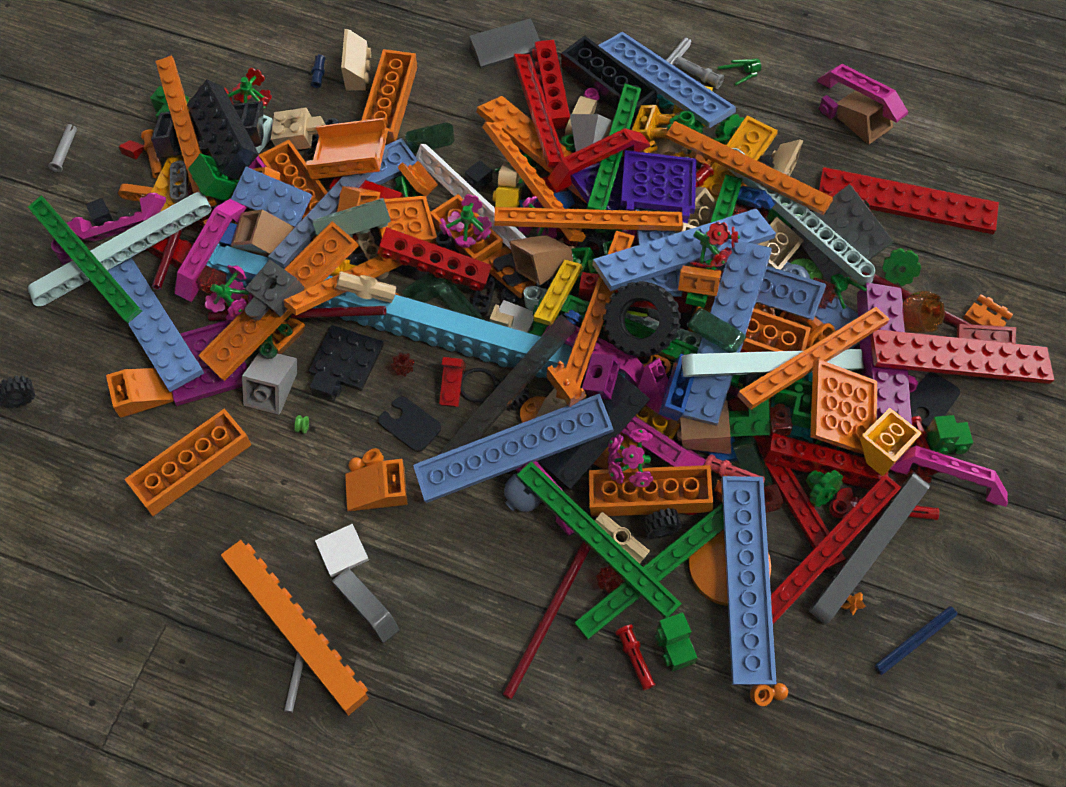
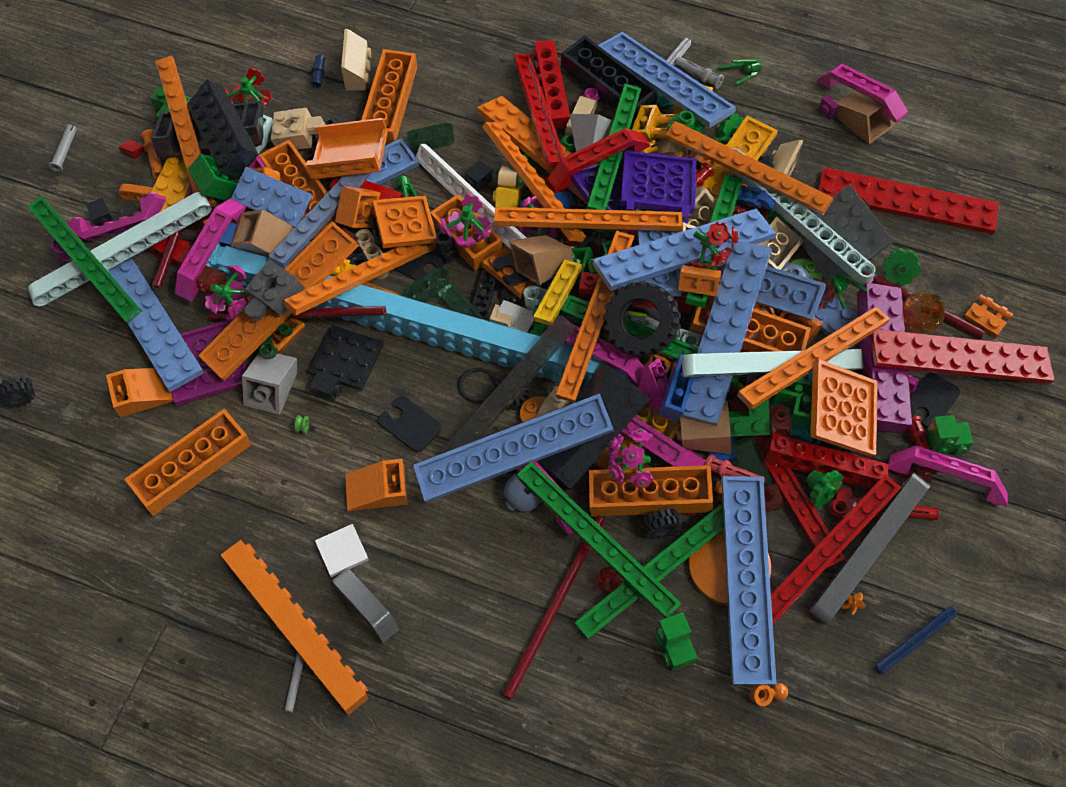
(174, 177): dark grey beam -> none
(357, 218): sand green brick -> none
(365, 287): tan piece -> none
(370, 457): orange plate -> none
(406, 361): clear red gear -> none
(418, 178): orange bracket -> none
(427, 251): red brick -> none
(451, 381): red bracket -> none
(502, 42): dark grey slope -> none
(565, 384): orange hinge -> none
(573, 317): blue plate -> none
(608, 368): magenta brick -> none
(630, 544): tan piece -> none
(634, 645): red pin -> none
(716, 331): clear green beam -> none
(820, 333): orange plate -> none
(887, 441): light orange slope -> none
(987, 333): plate -> none

